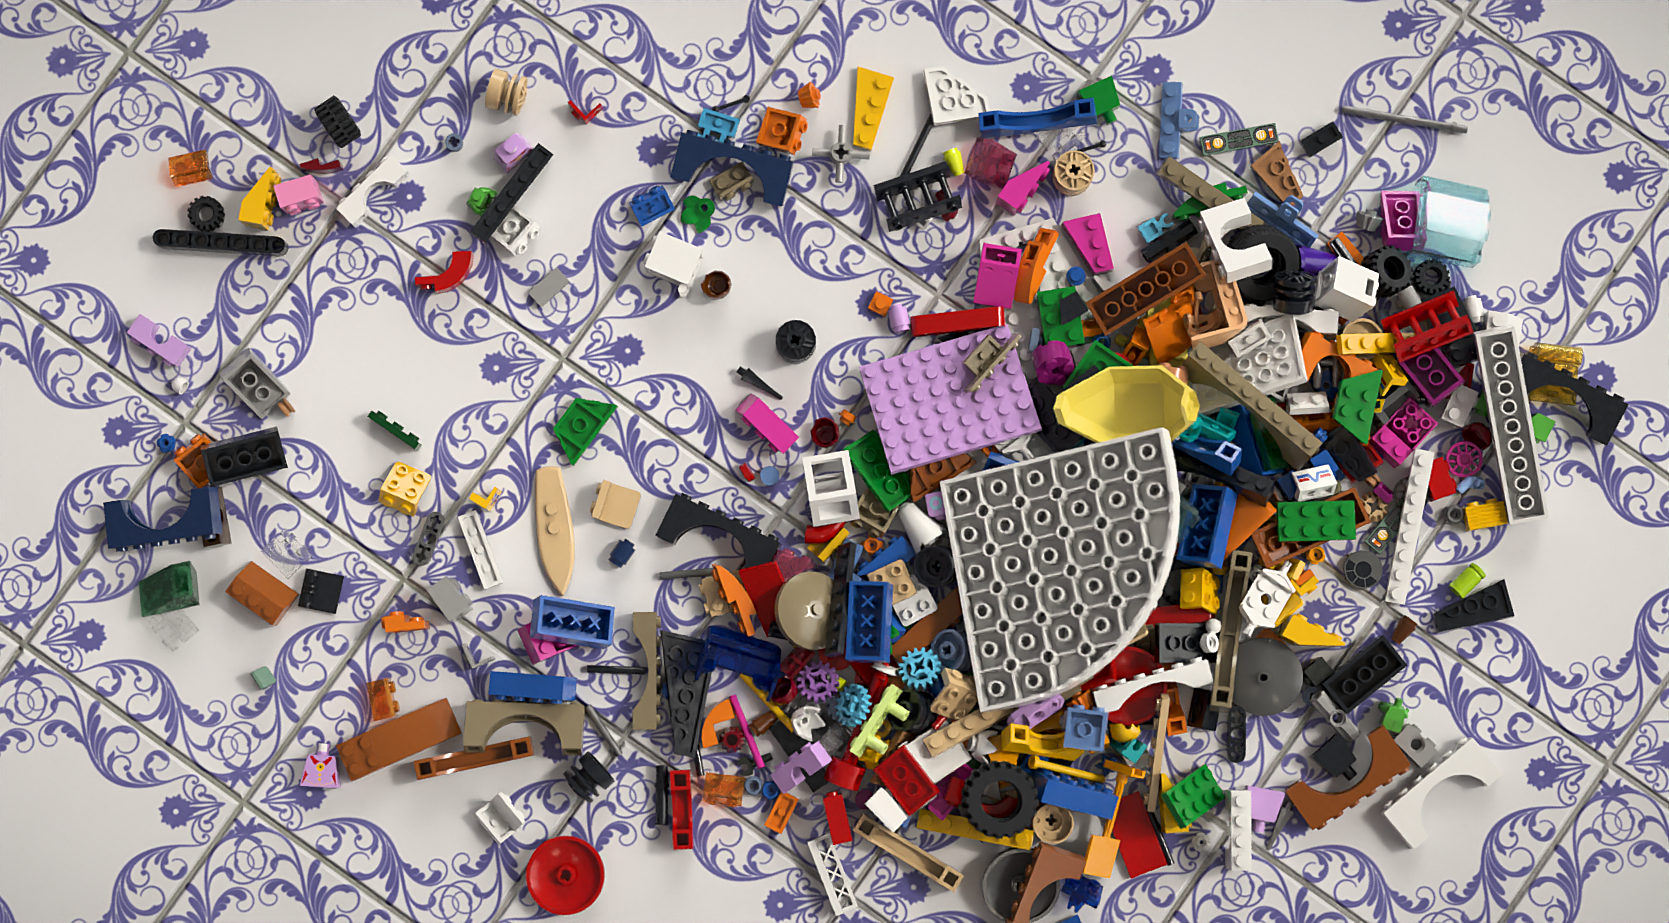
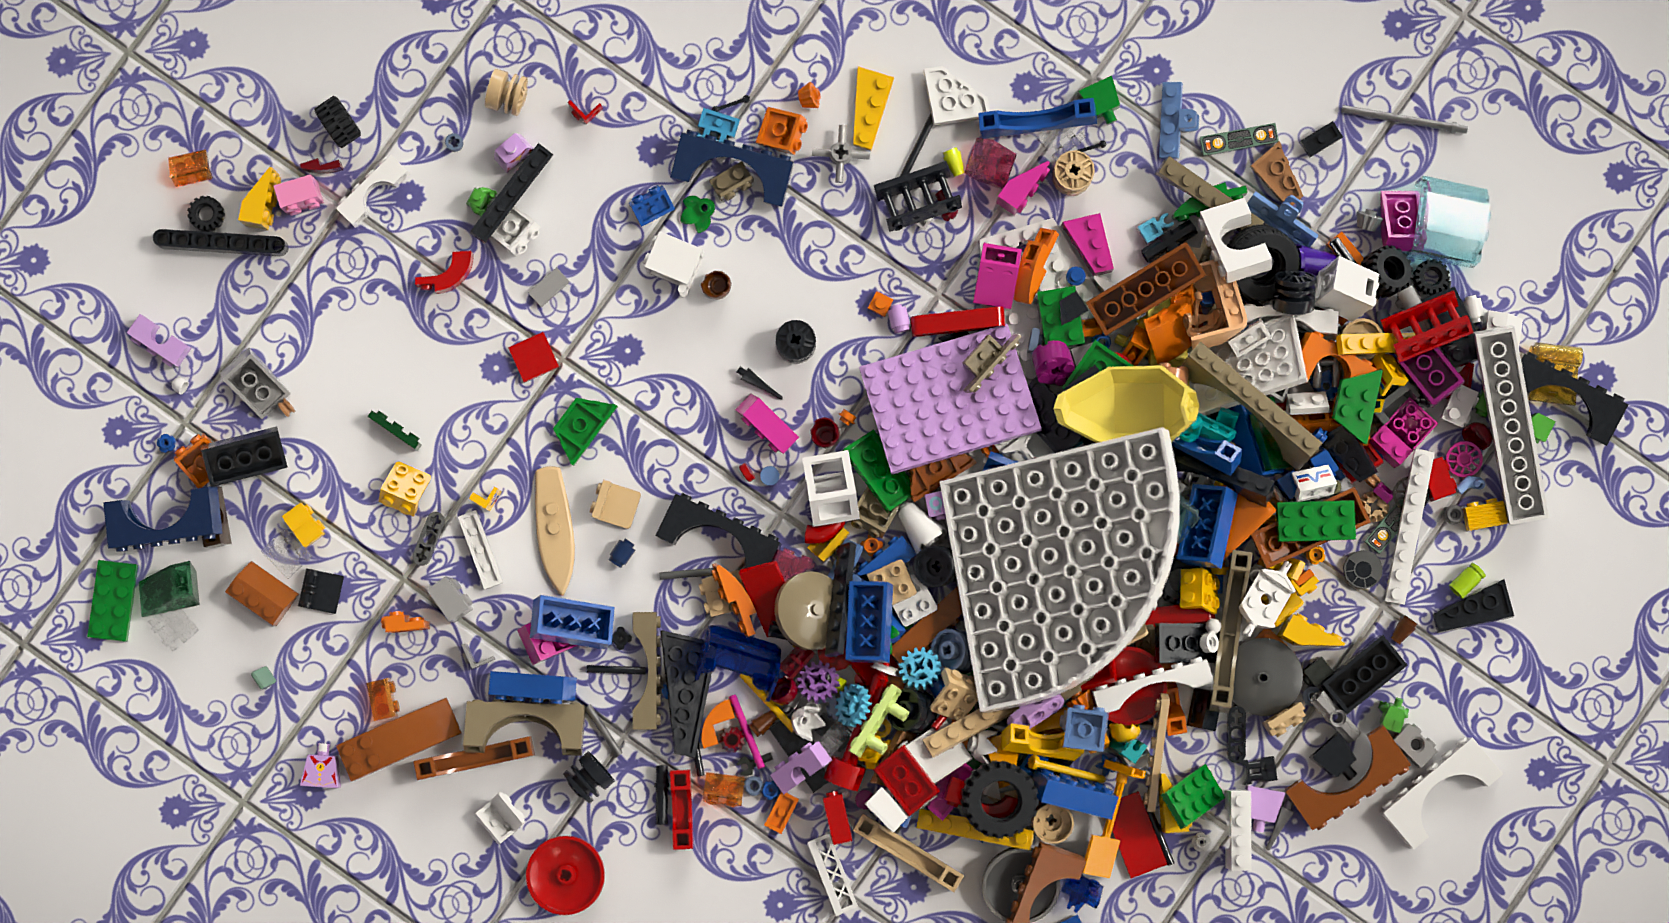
(112, 600): none -> green plate
(303, 524): none -> yellow brick
(533, 357): none -> red tile
(625, 638): none -> black plate
(1208, 299): none -> blue plate
(1267, 770): none -> black piece
(1291, 716): none -> tan plate

